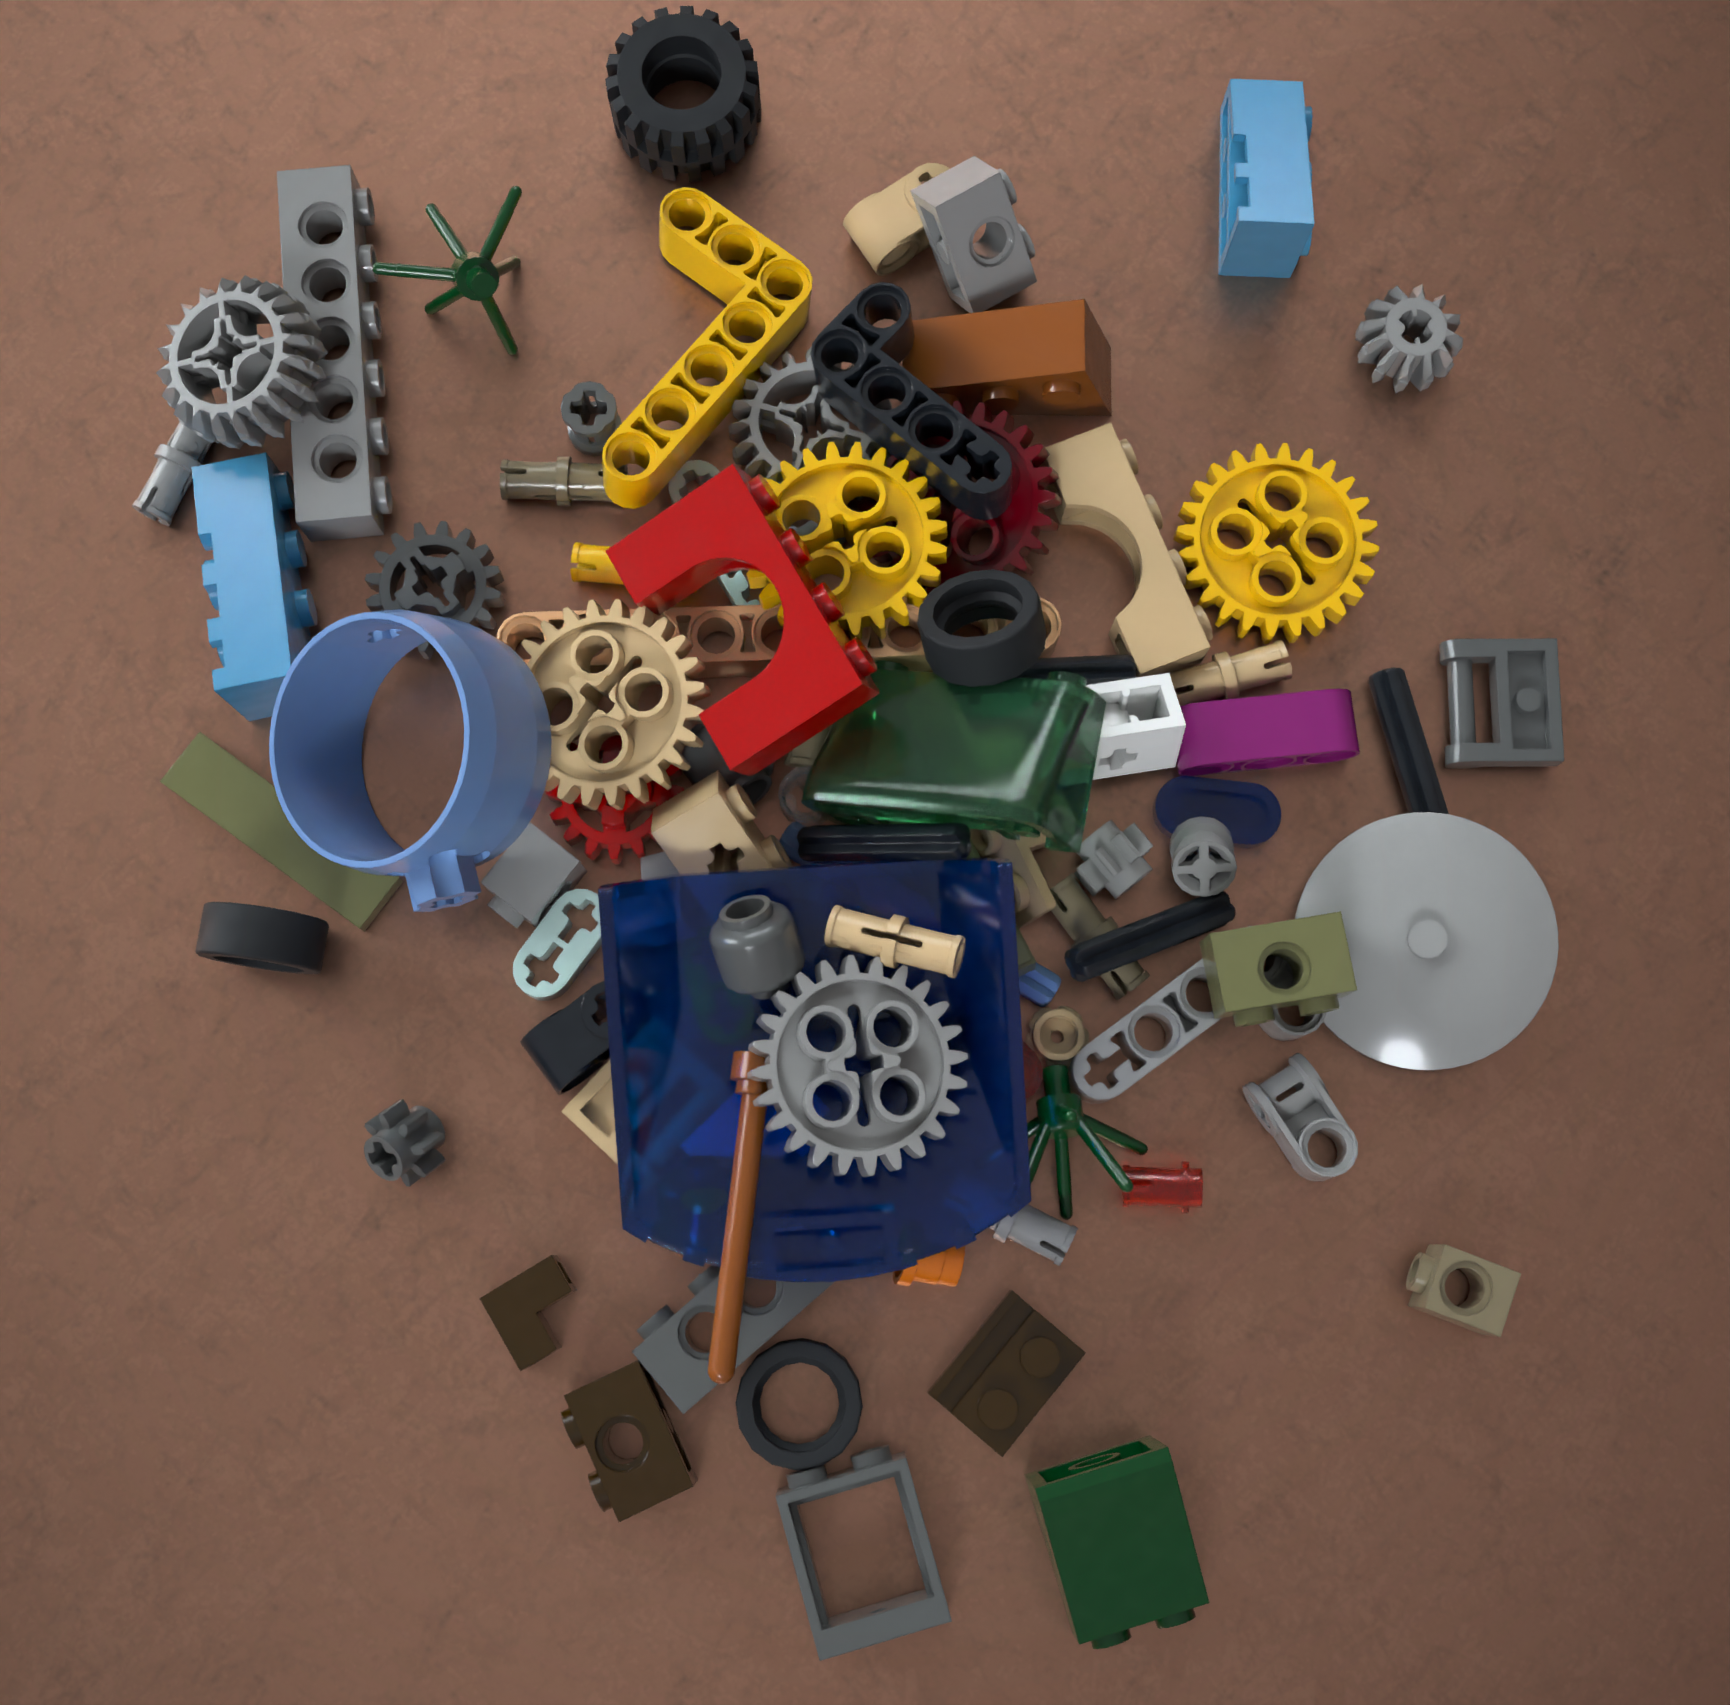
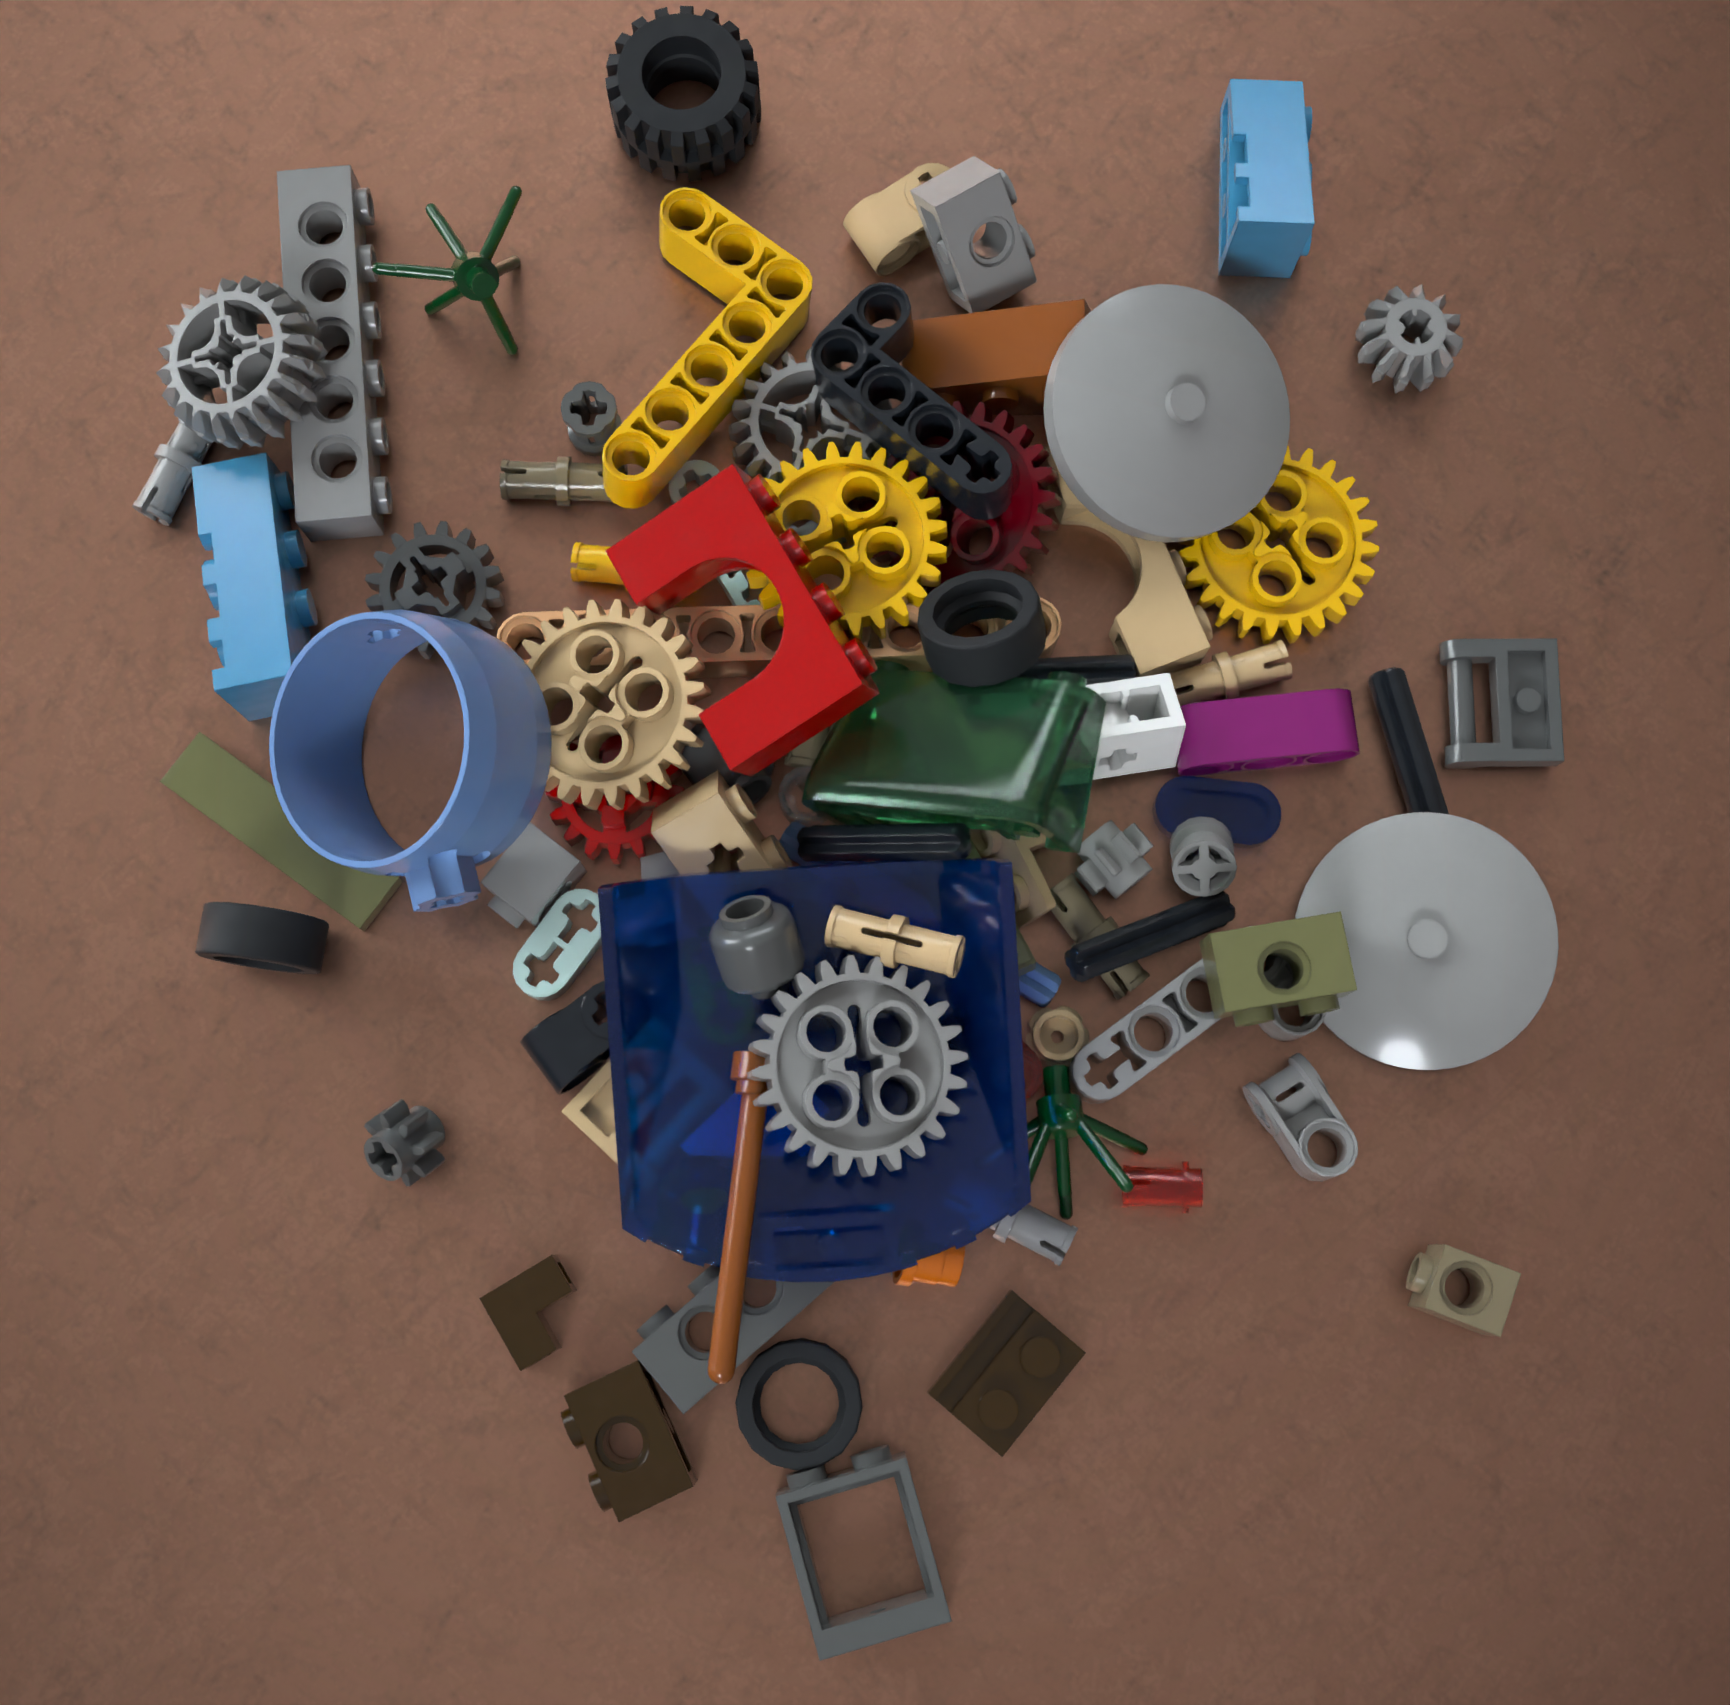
(1119, 1541): dark green slope -> none
(1166, 413): none -> light grey dish

